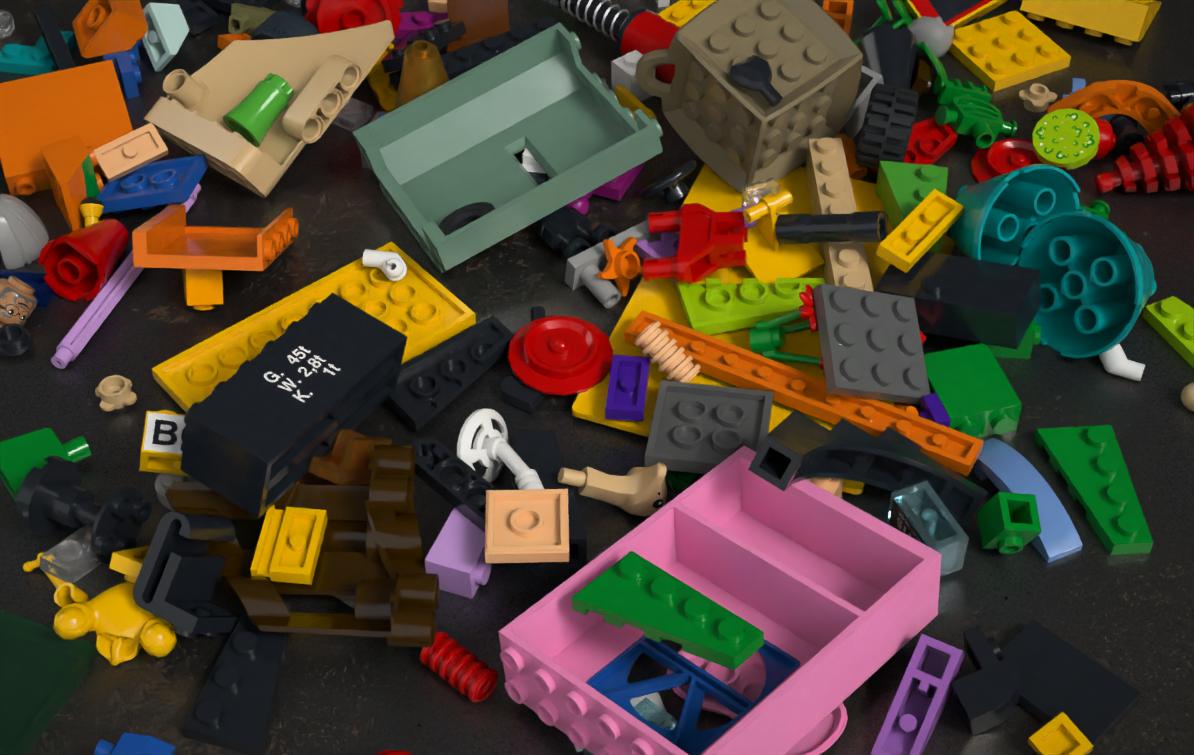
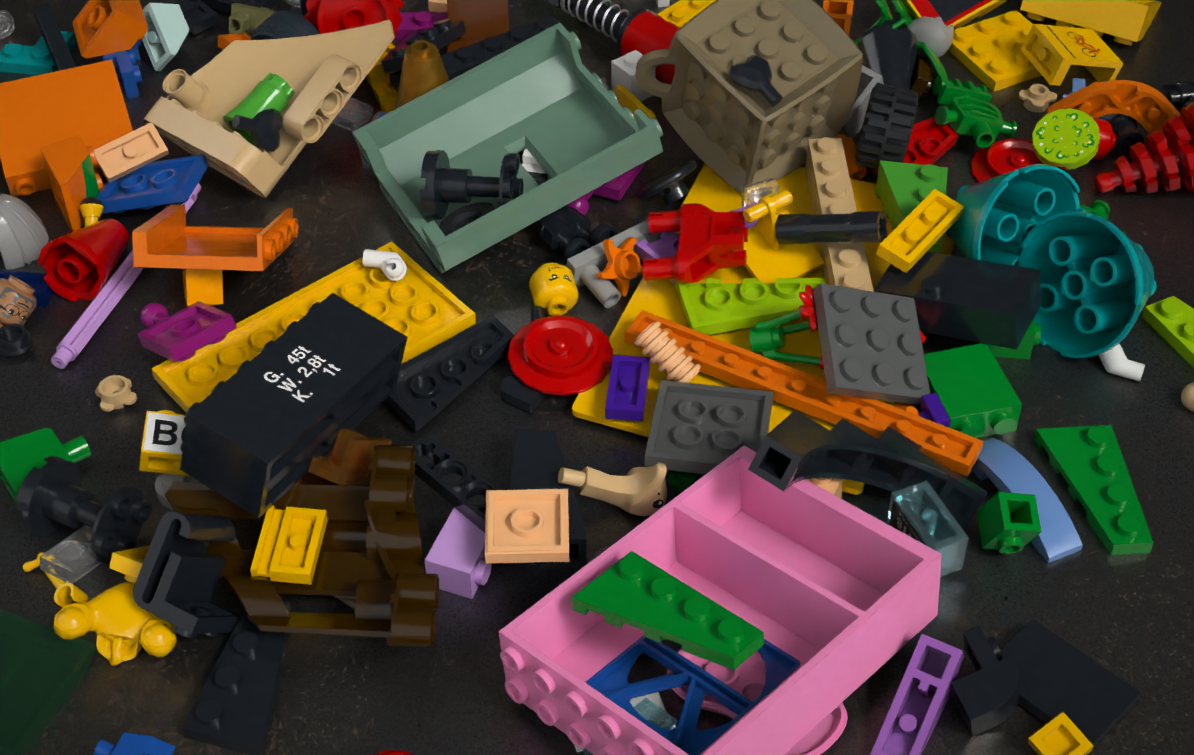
(185, 331): none -> magenta plate
(263, 128): none -> black rock
(459, 185): none -> black piece
(459, 667): red piece -> none
(493, 449): white dish -> none
(554, 289): none -> yellow head
(1058, 47): none -> yellow panel

